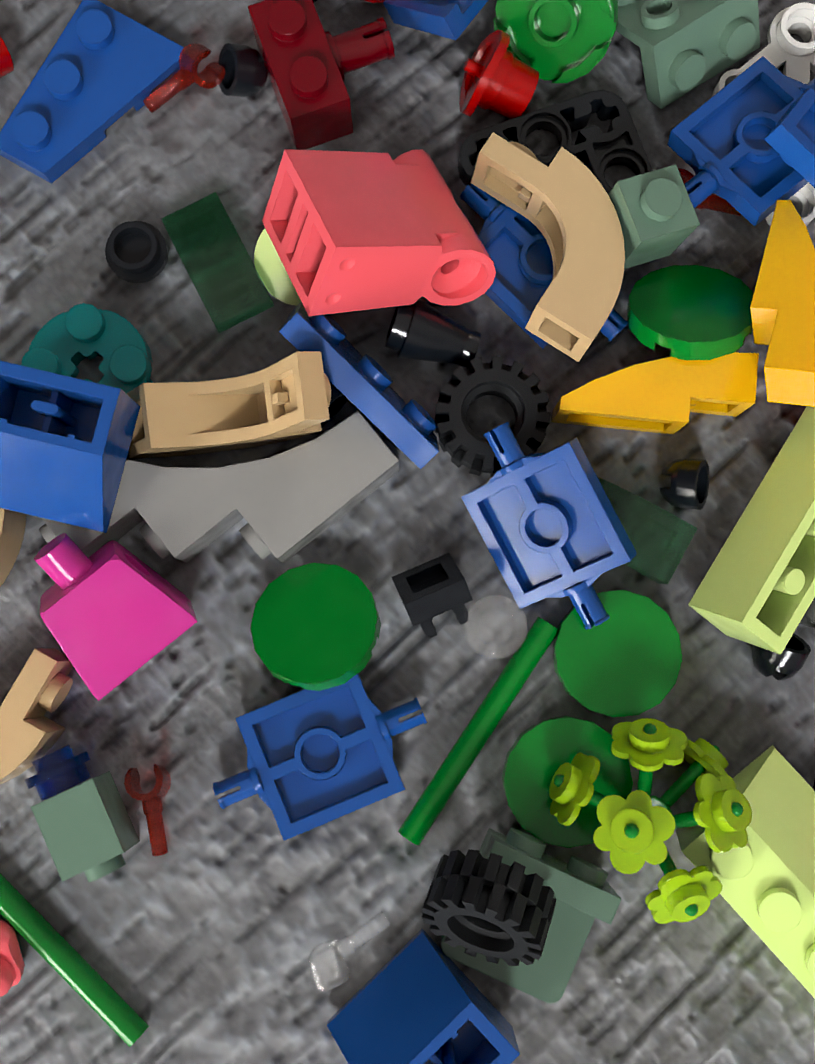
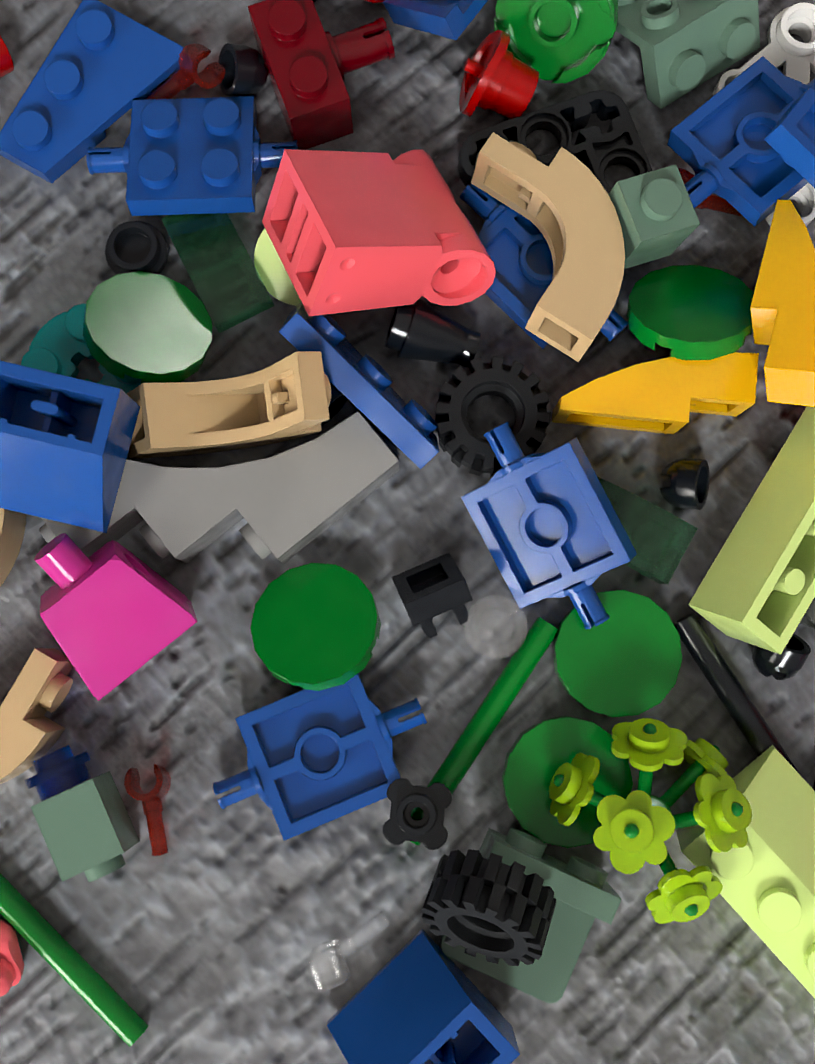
(147, 328): none -> tile
(190, 156): none -> blue plate
(431, 800): none -> black plate
(727, 686): none -> black bar

